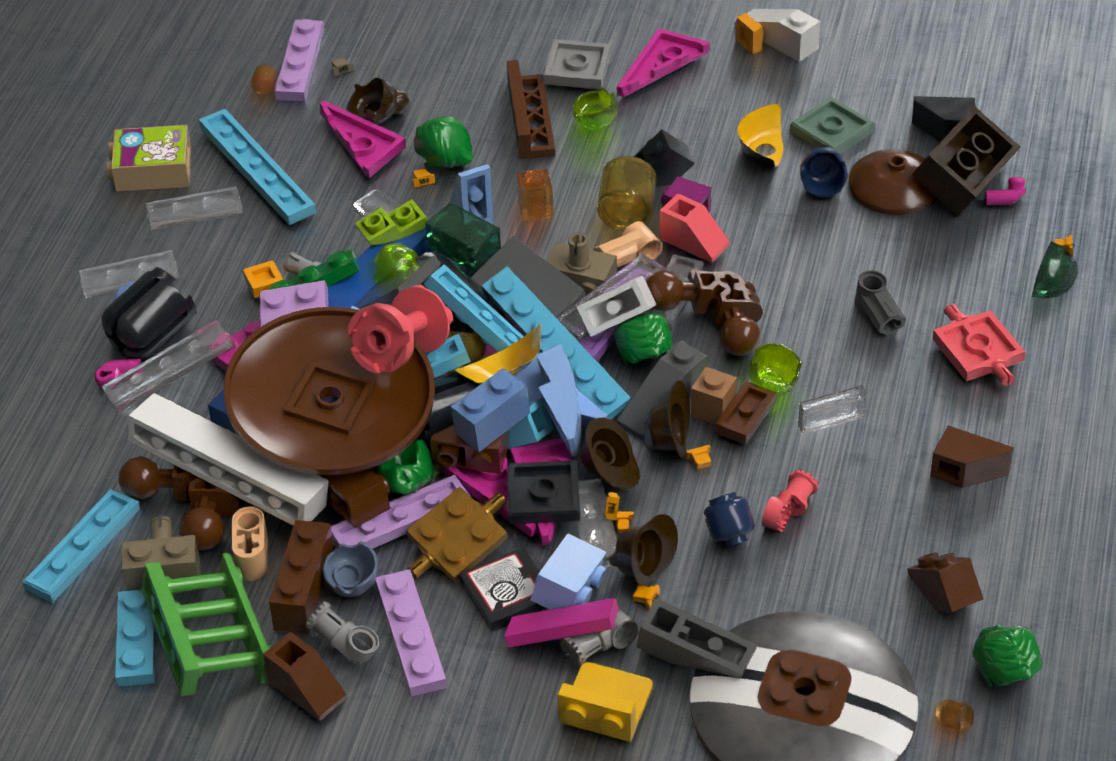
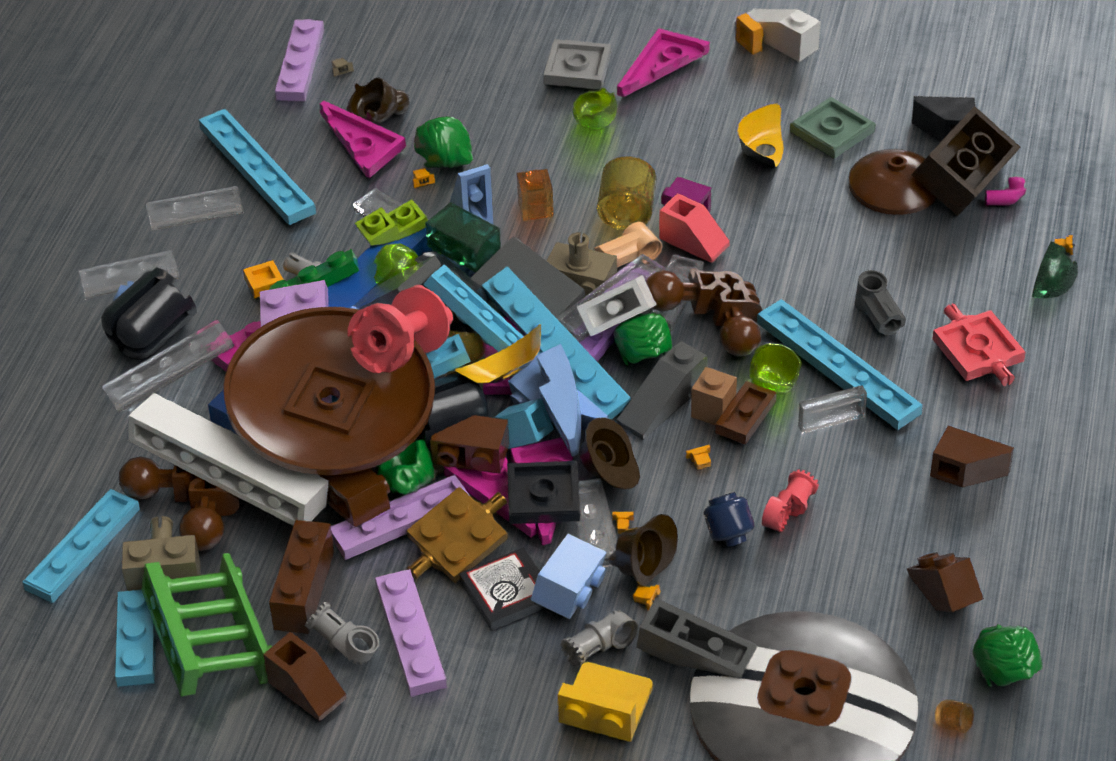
(114, 369): dark pink arm -> none
(150, 158): brick -> none
(250, 543): light nougat beam -> none
(263, 79): clear orange piece -> none
(350, 569): sand blue hair -> none
(490, 409): medium blue brick -> none
(524, 116): reddish brown fence -> none
(561, 622): dark pink tile -> none
(611, 506): light orange piece -> none
(667, 157): black slope -> none
(669, 422): dark brown piece -> none
(823, 172): dark blue hair -> none
(839, 363): none -> medium azure plate

